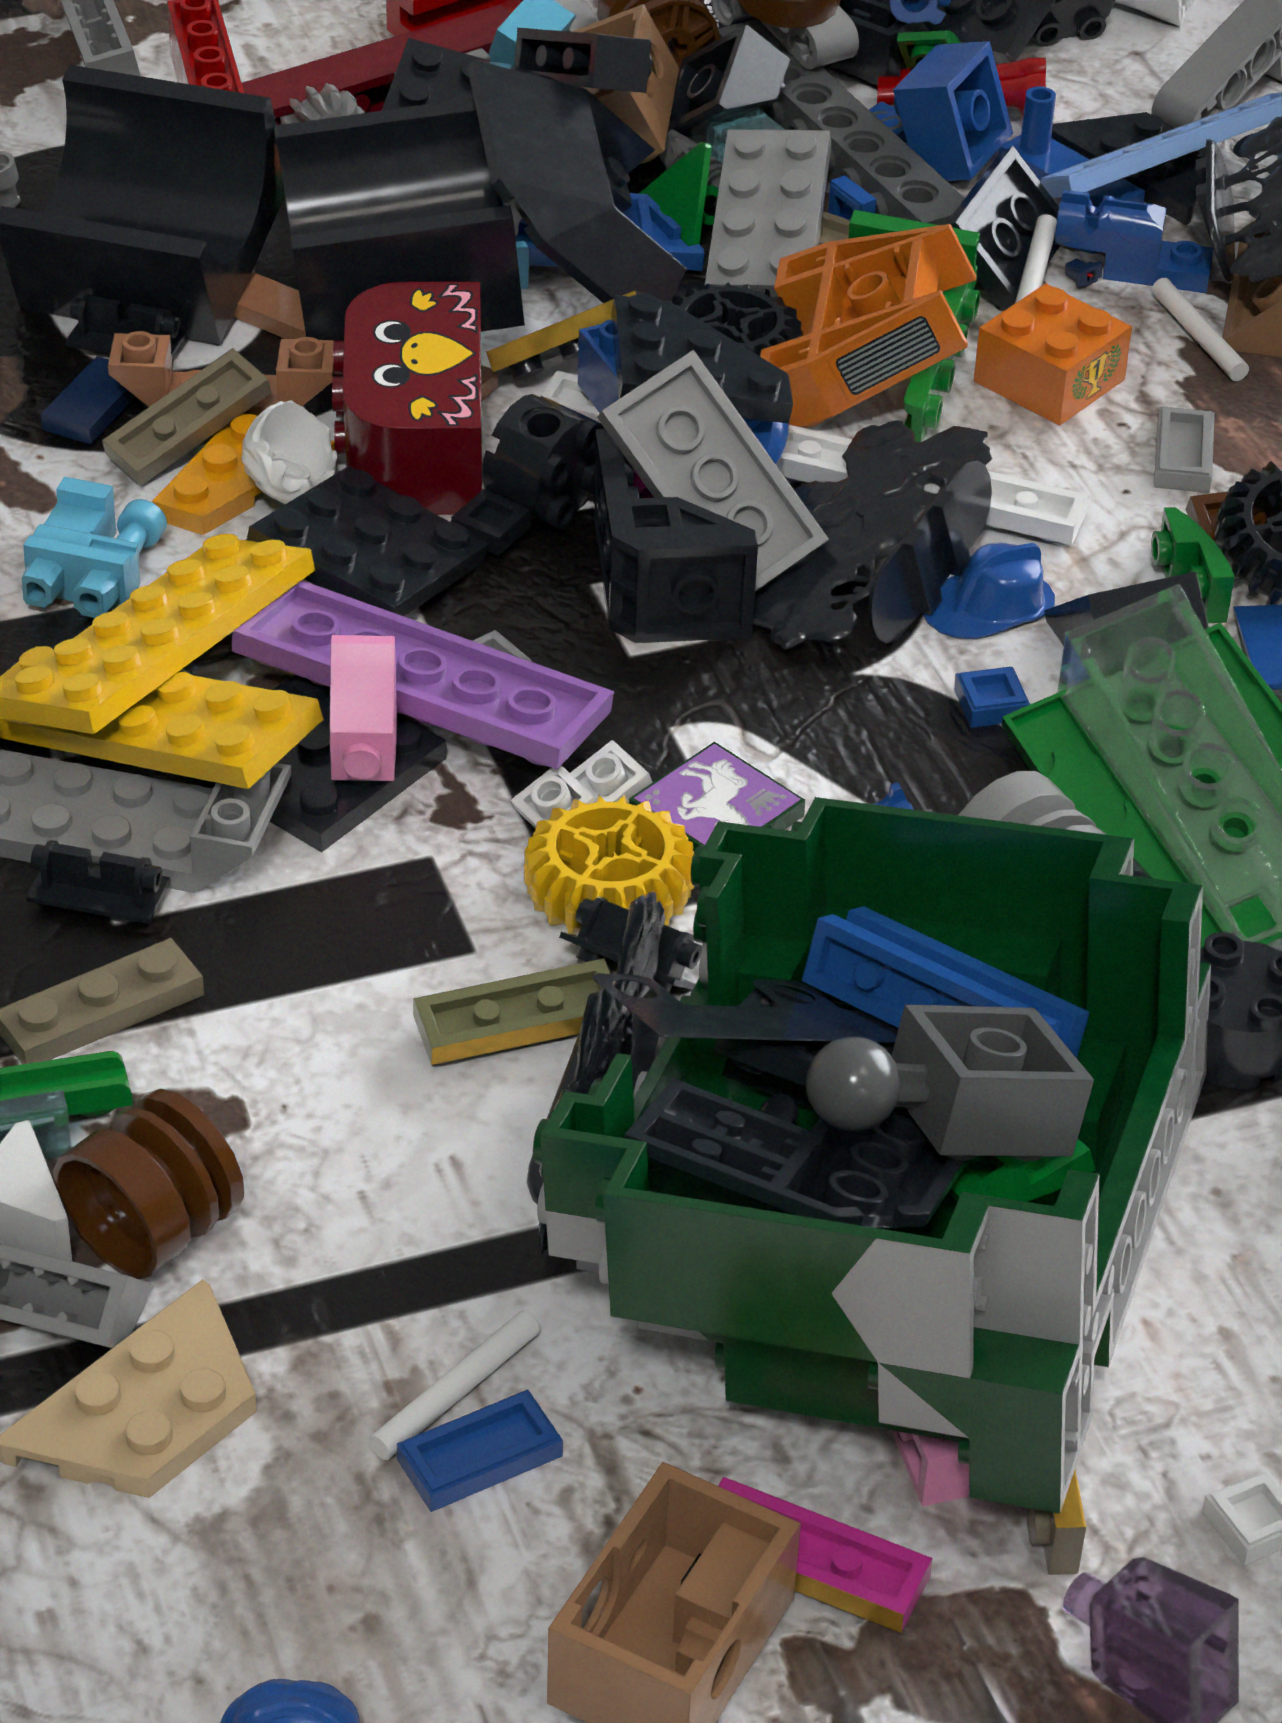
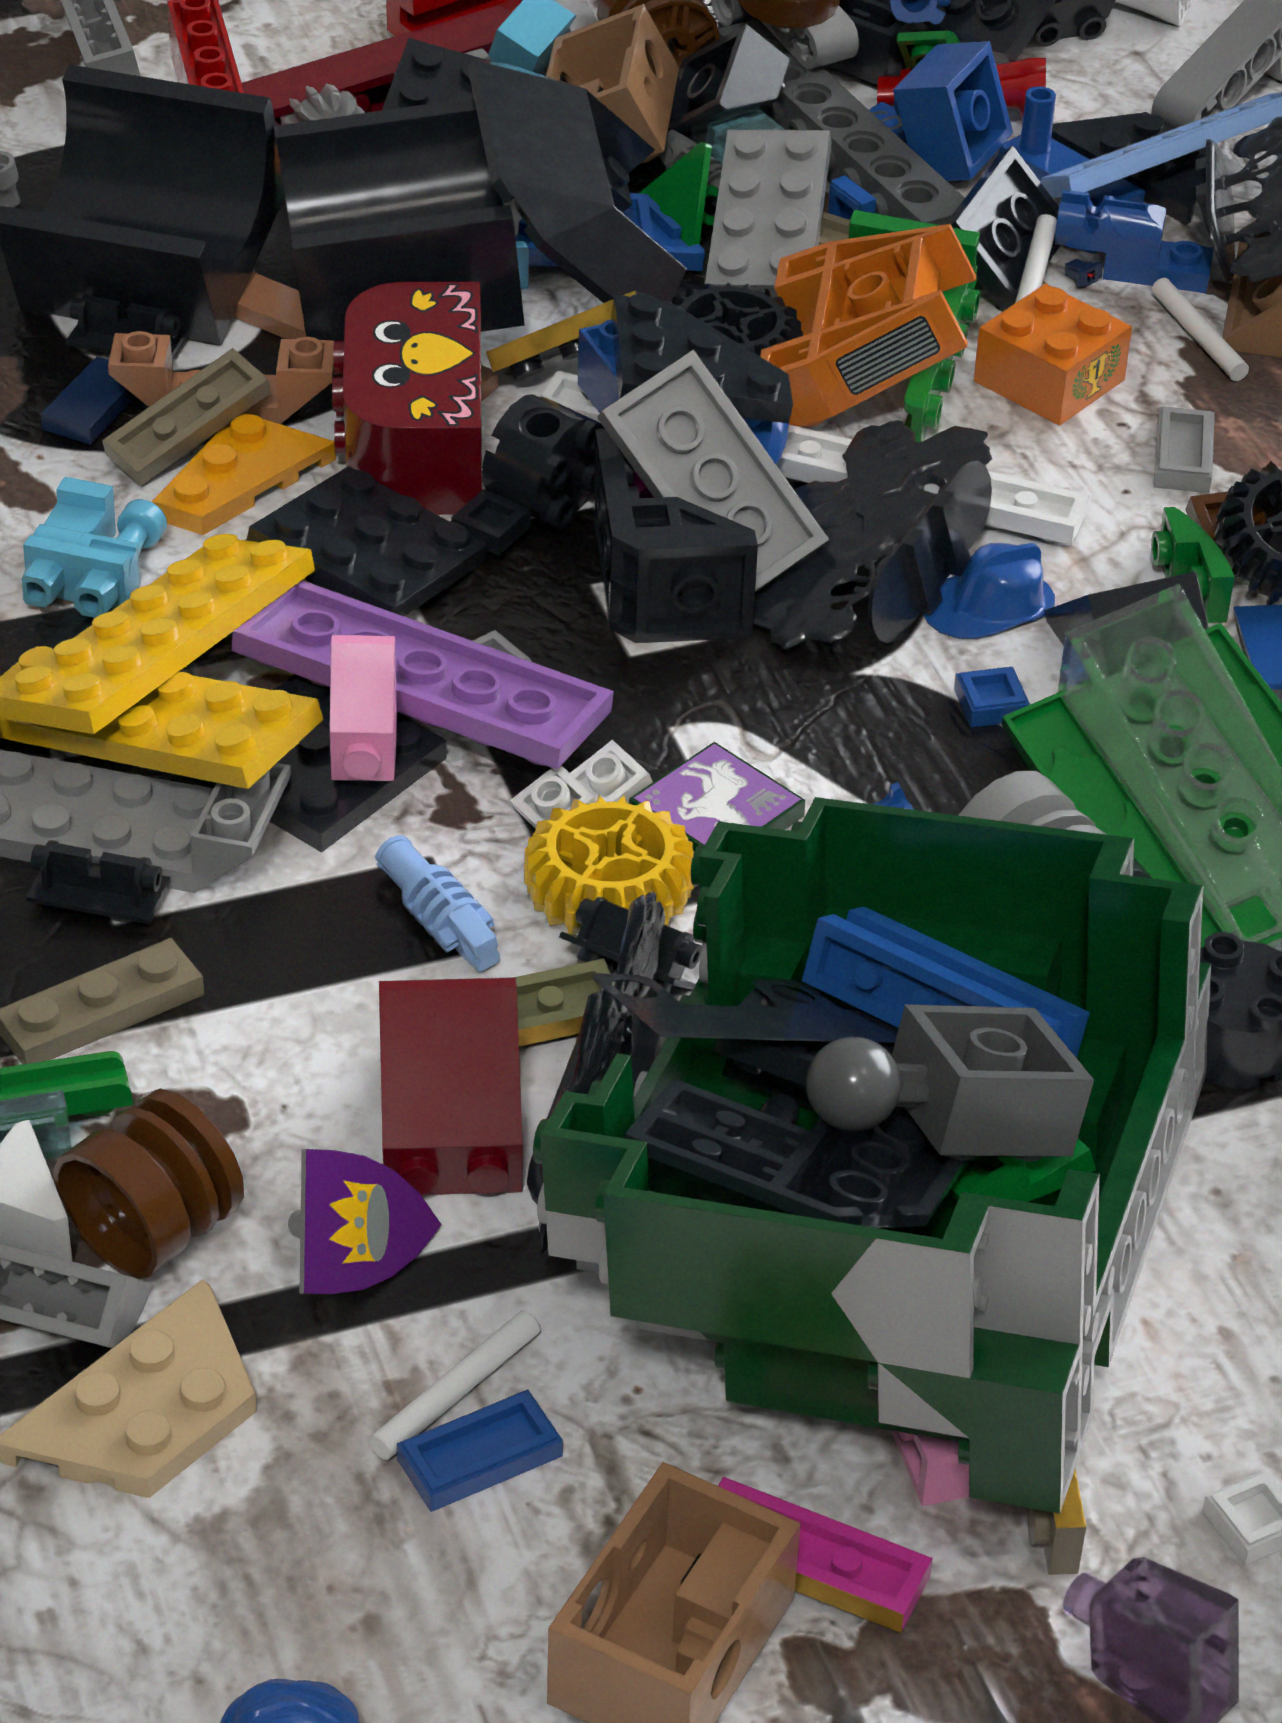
(288, 451): white hair -> none
(355, 1222): none -> dark purple shield
(440, 903): none -> light blue hinge
(451, 1084): none -> dark red slope
(586, 58): black brick -> none

